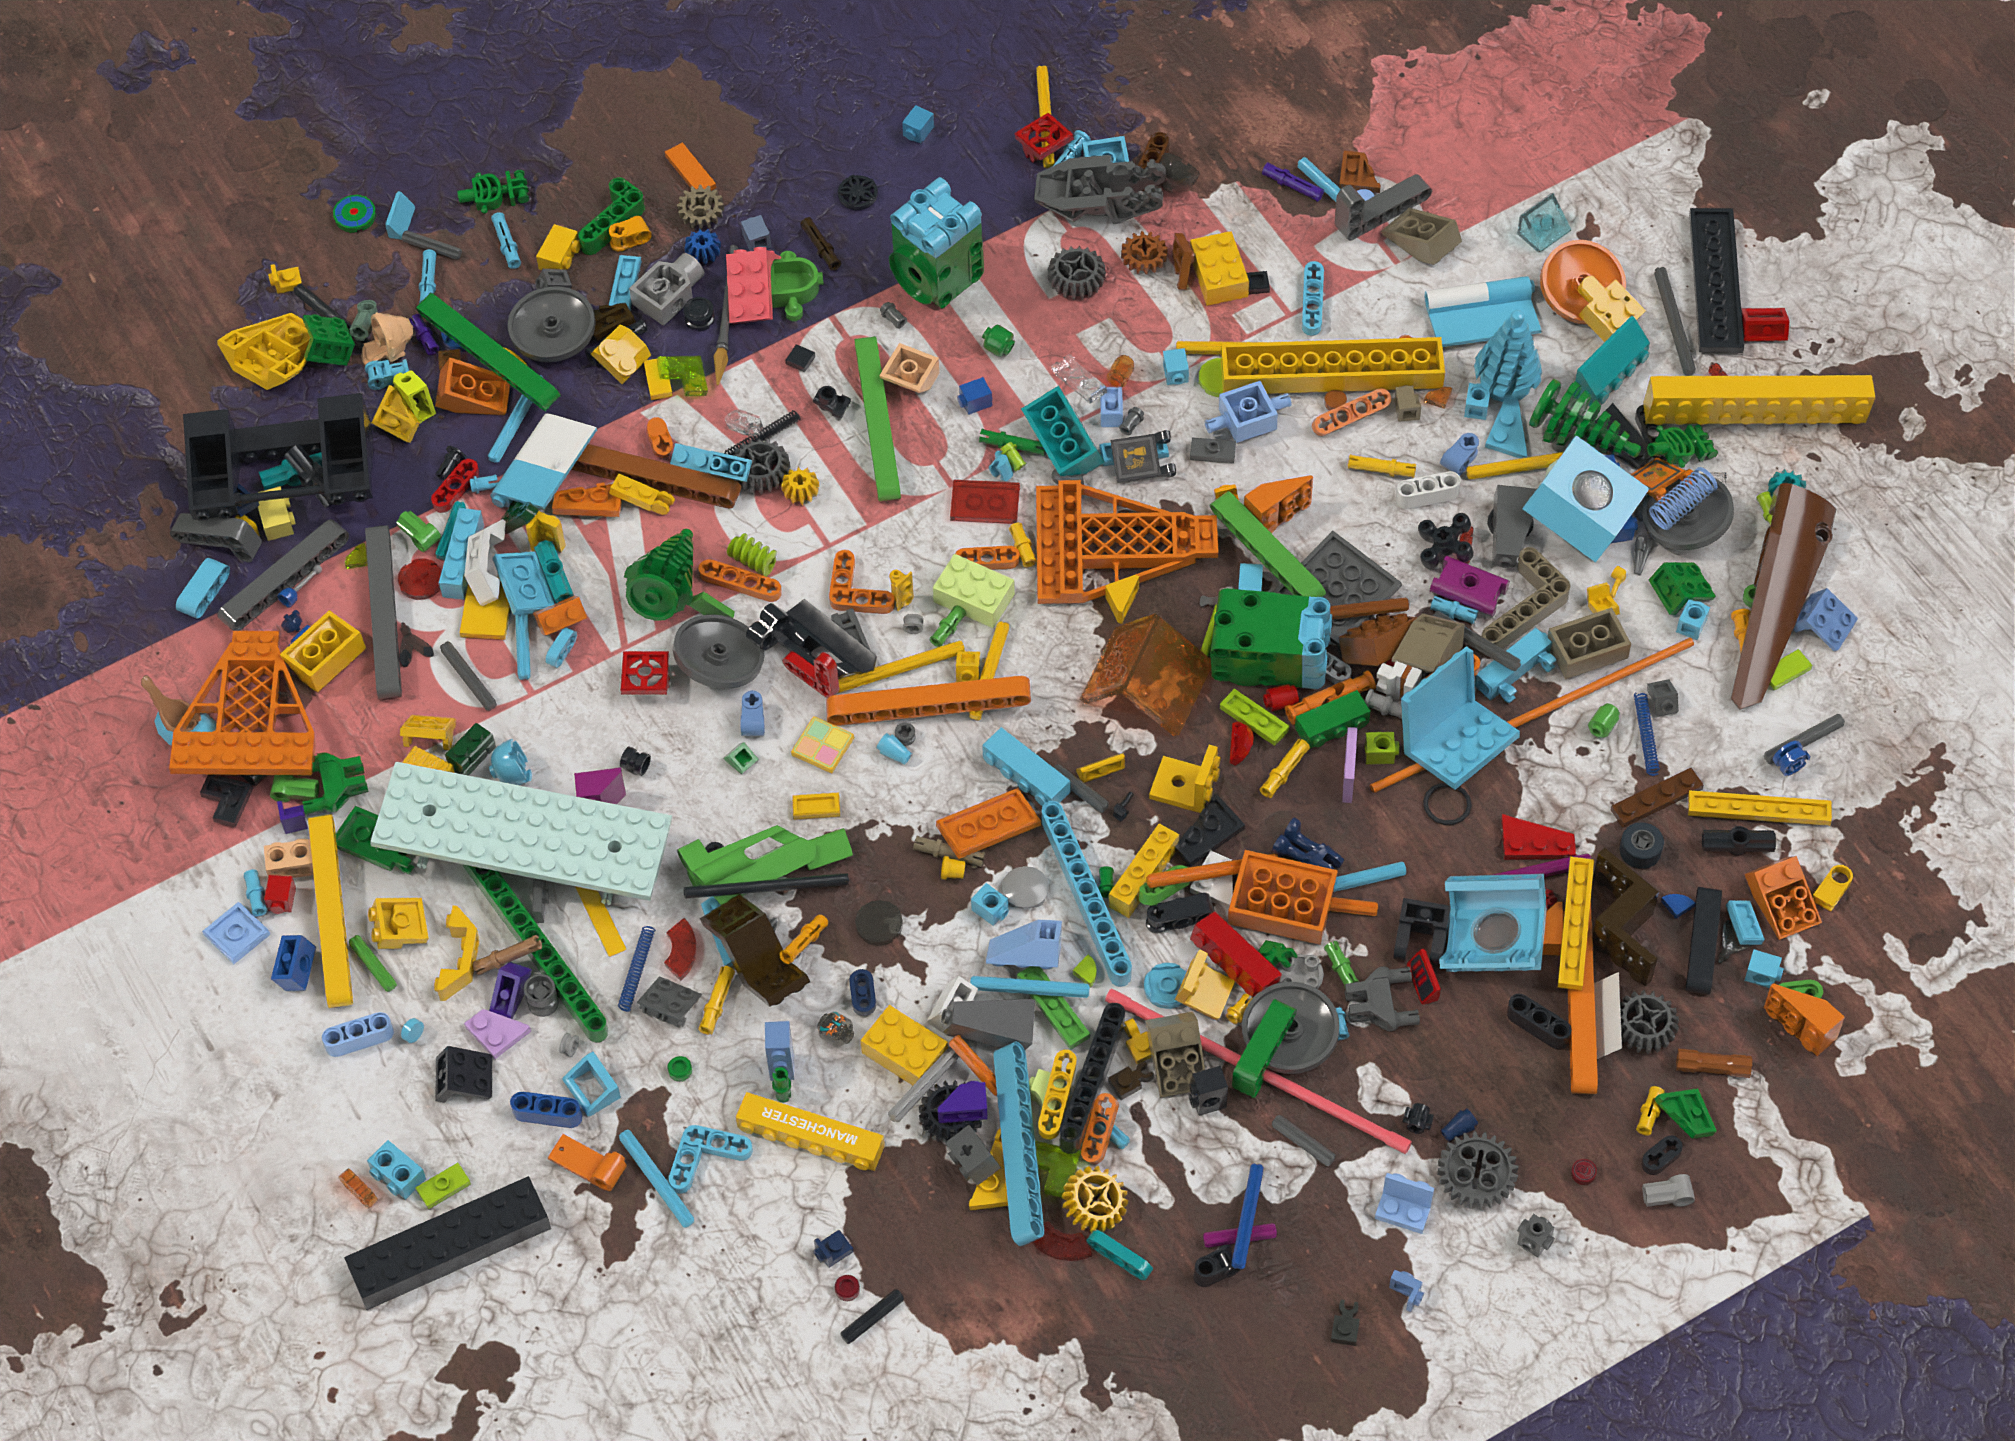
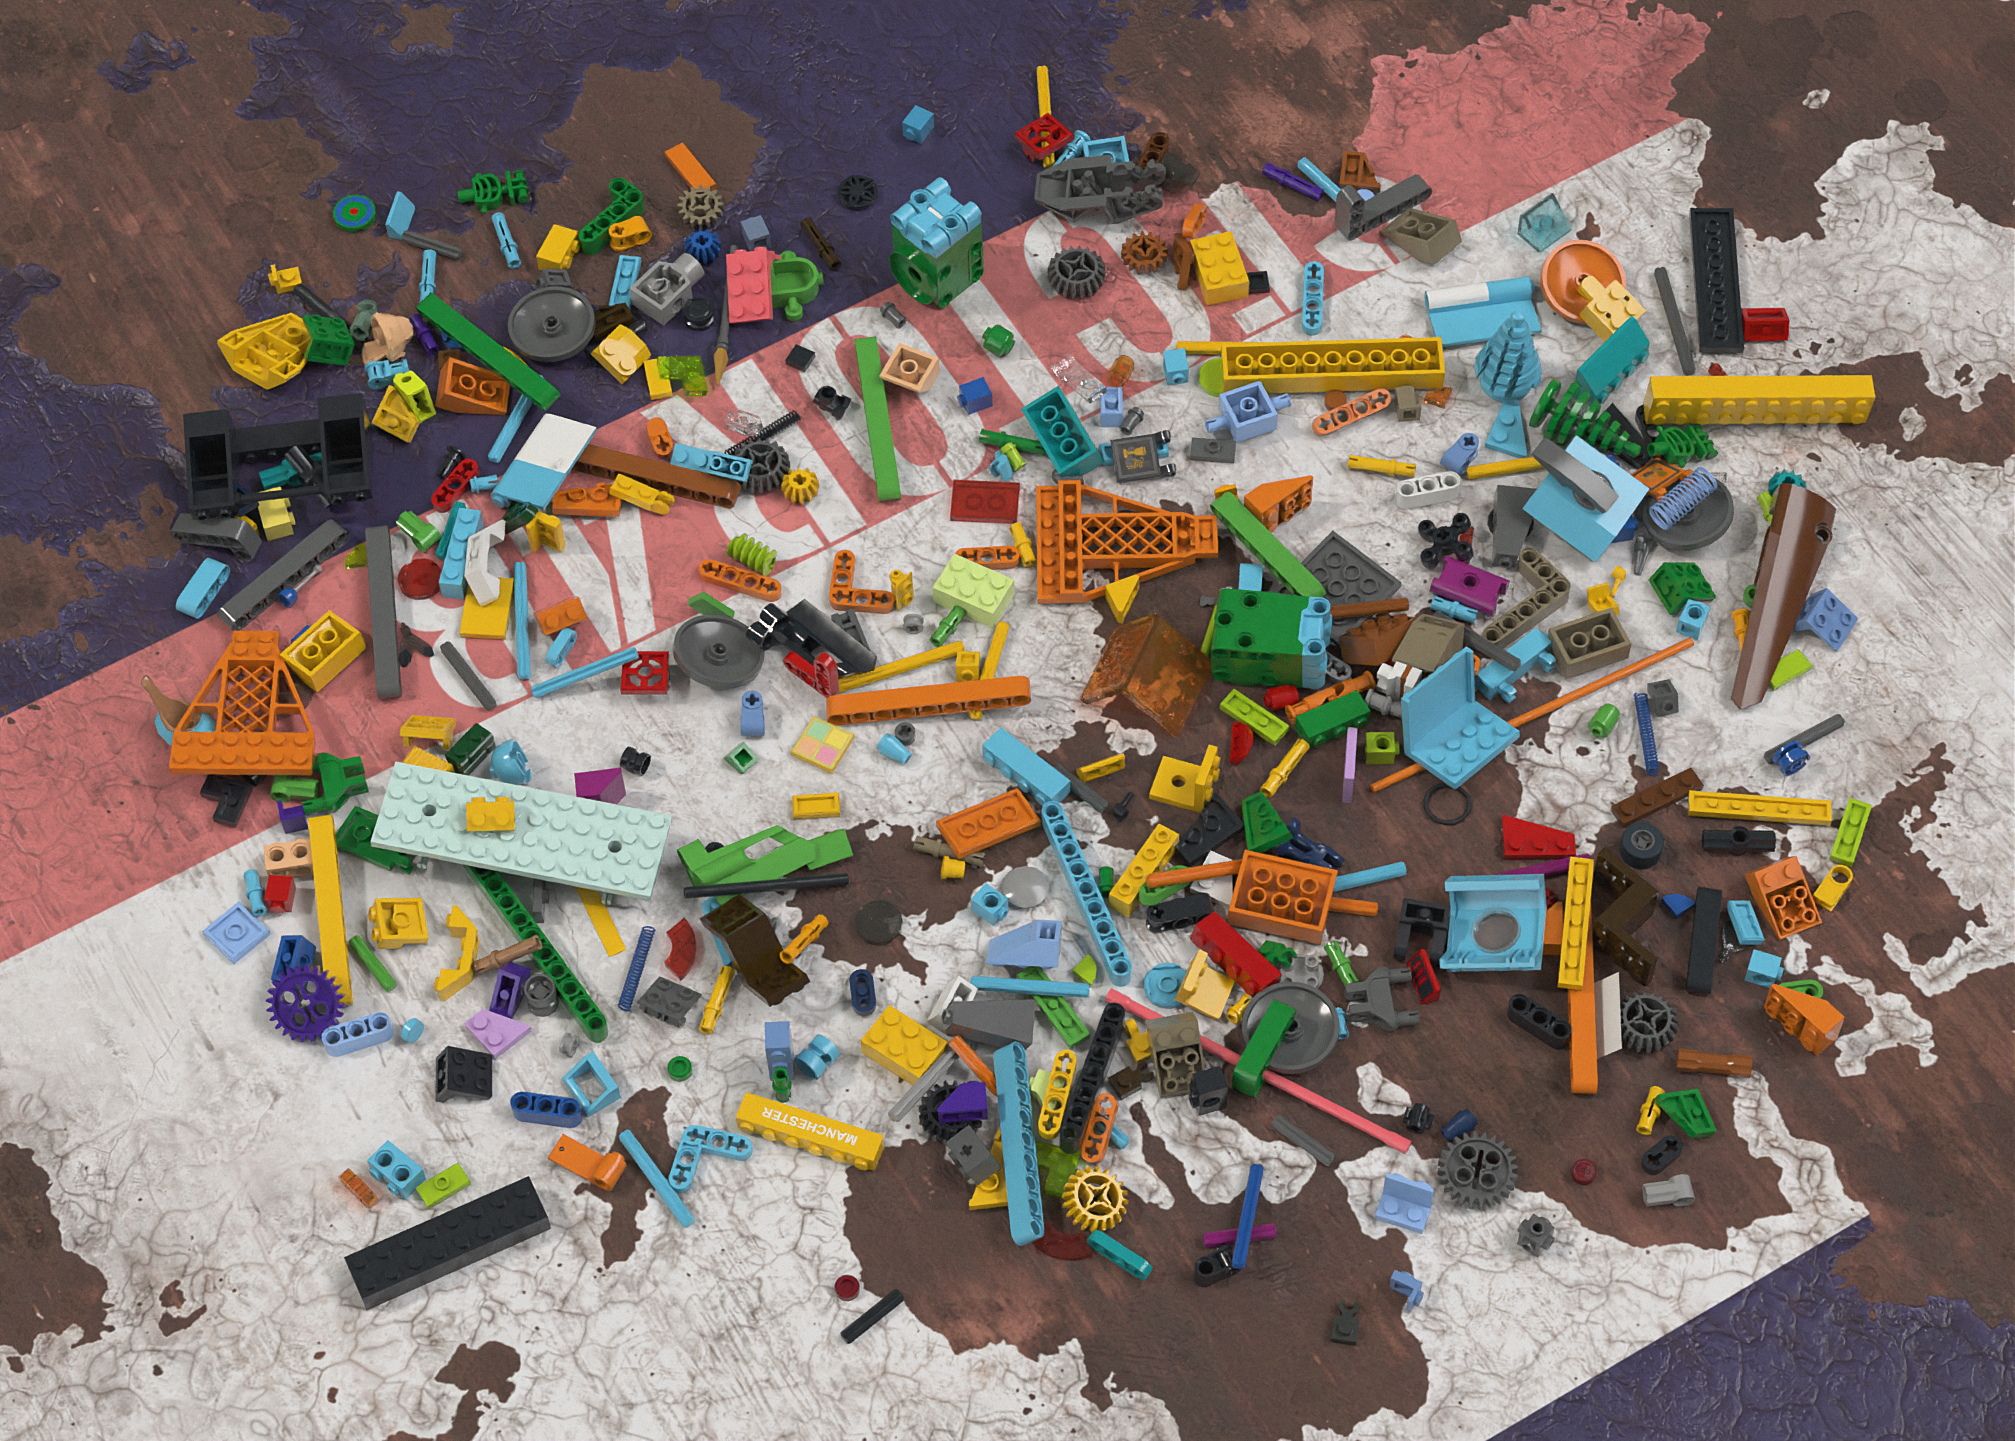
(285, 1011): none -> dark purple gear
(292, 622): dark blue piece -> none
(490, 815): none -> yellow bracket
(523, 582): medium azure tile -> none
(551, 563): teal piece -> none
(584, 672): none -> medium azure axle
(662, 578): green plant -> none
(816, 1057): none -> medium azure wheel
(832, 1248): dark blue bracket -> none
(835, 1029): clear smoke head -> none
(1194, 220): none -> orange beam
(1262, 824): none -> green wing
(1477, 408): medium azure brick -> none
(1575, 474): none -> slope
(1850, 832): none -> lime plate

